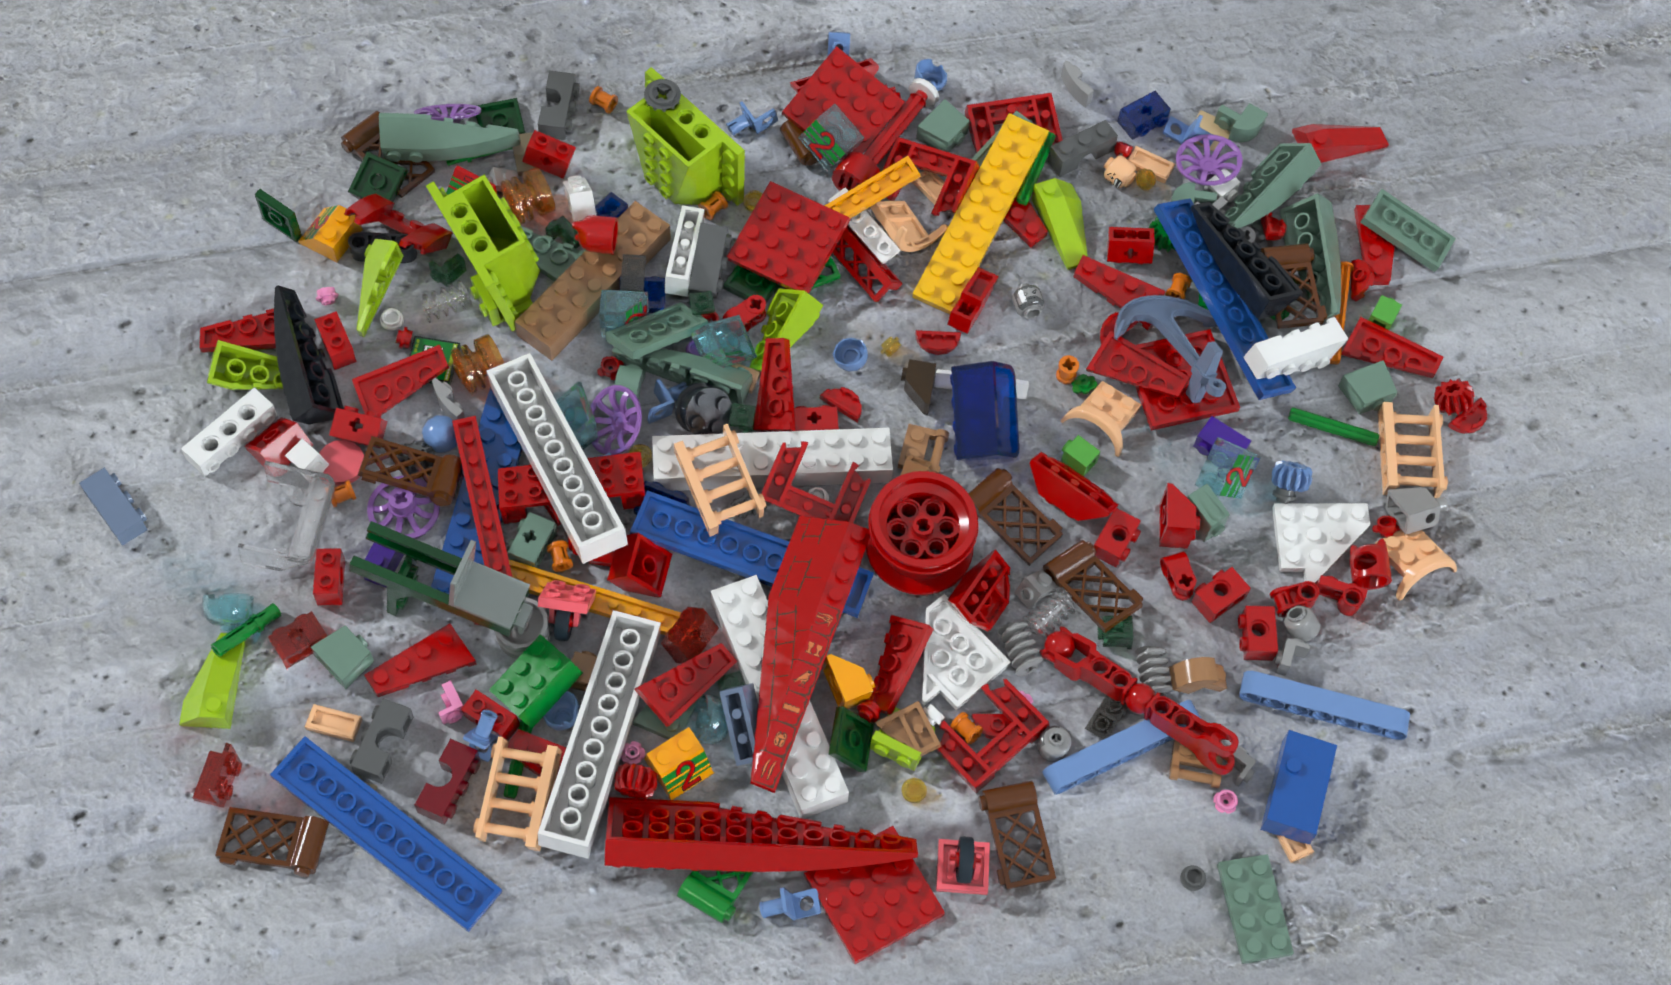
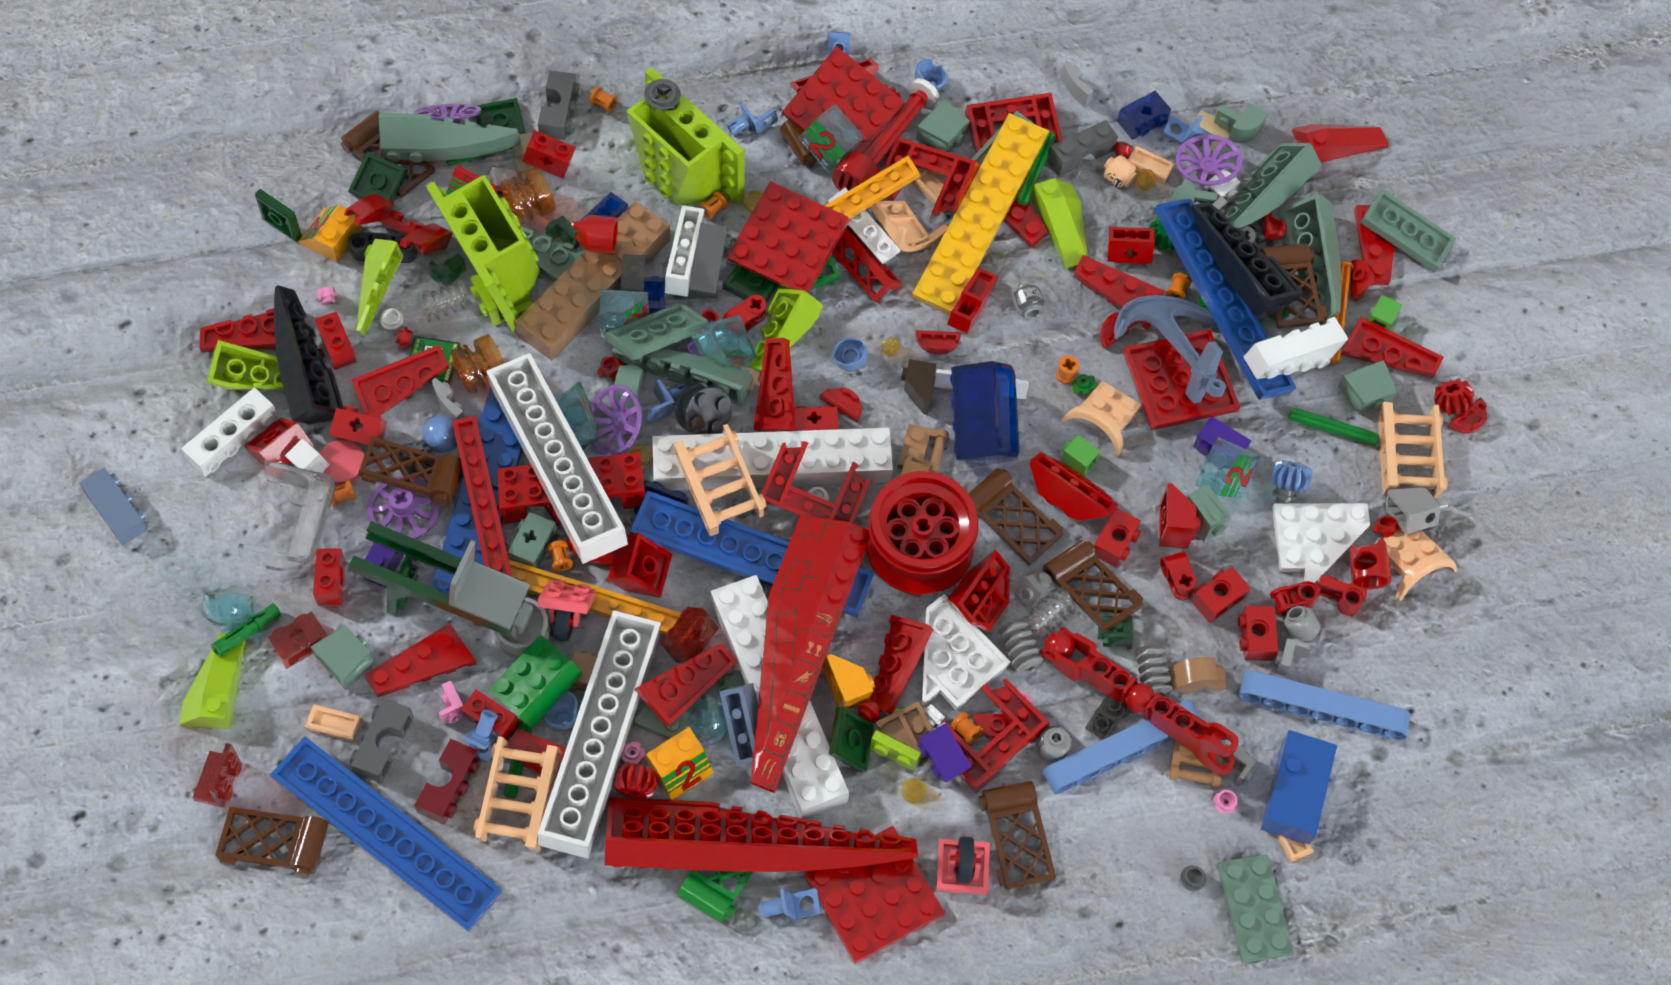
(579, 197): white arch -> none
(701, 303): clear green bracket -> none
(743, 417): clear green bracket -> none
(944, 752): none -> dark purple brick
(1137, 367): red wing -> none

